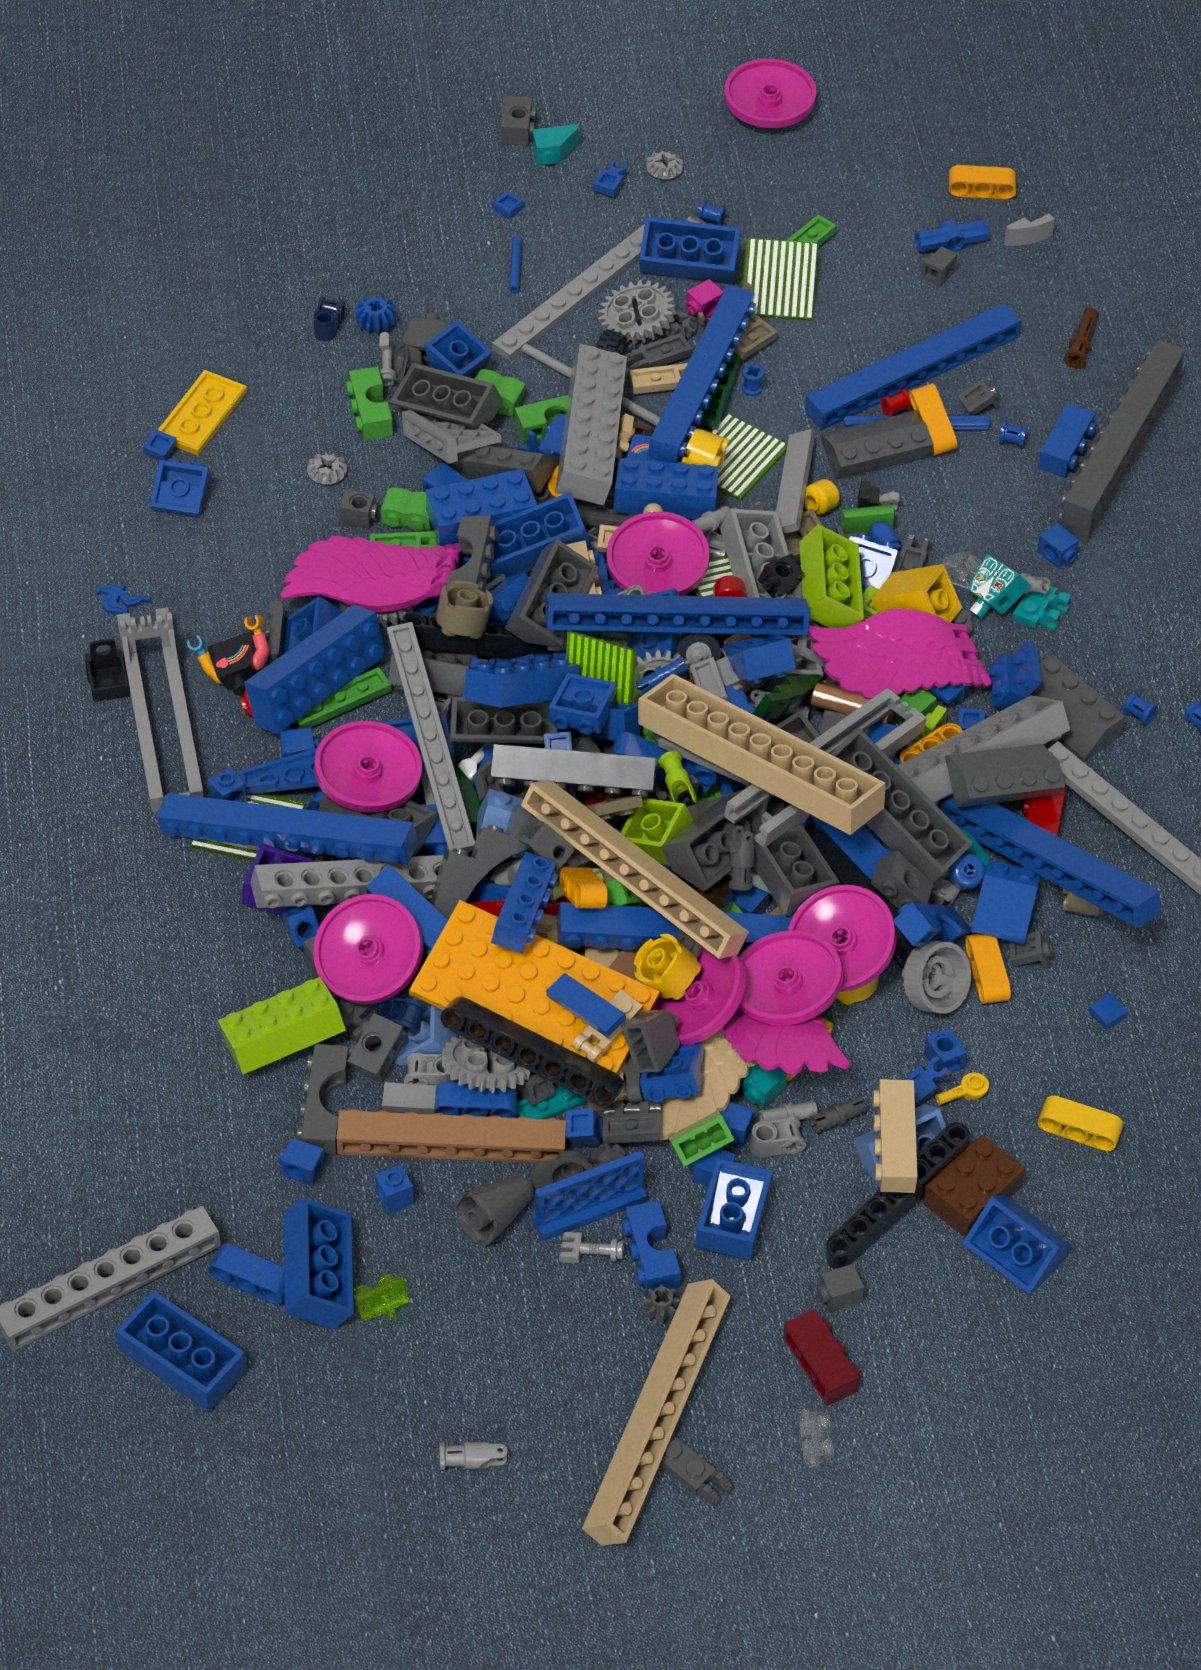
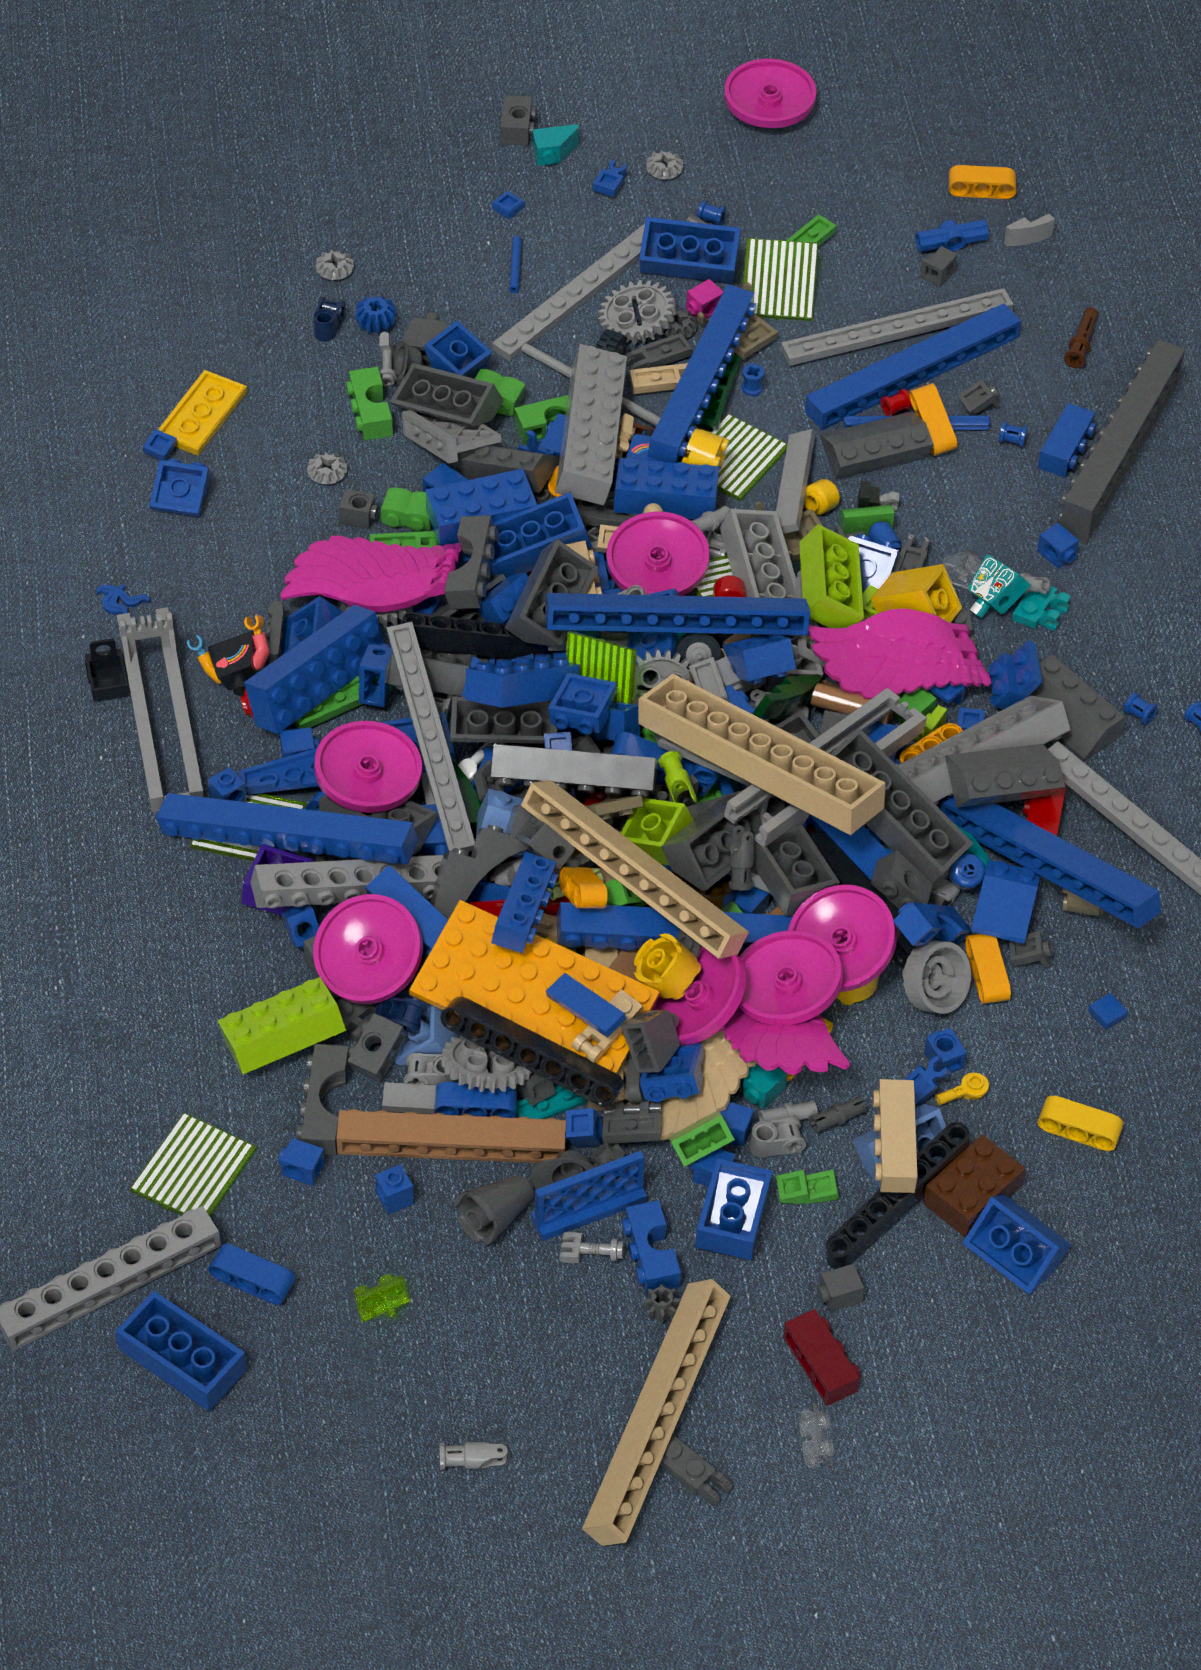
(193, 1167): none -> piece
(318, 1263): blue brick -> none
(326, 268): none -> light grey gear
(375, 664): none -> blue torso
(464, 609): dark tan brick -> none
(661, 674): blue pin -> none
(780, 576): black brick -> none
(805, 1189): none -> bright green slope
(891, 327): none -> light grey plate

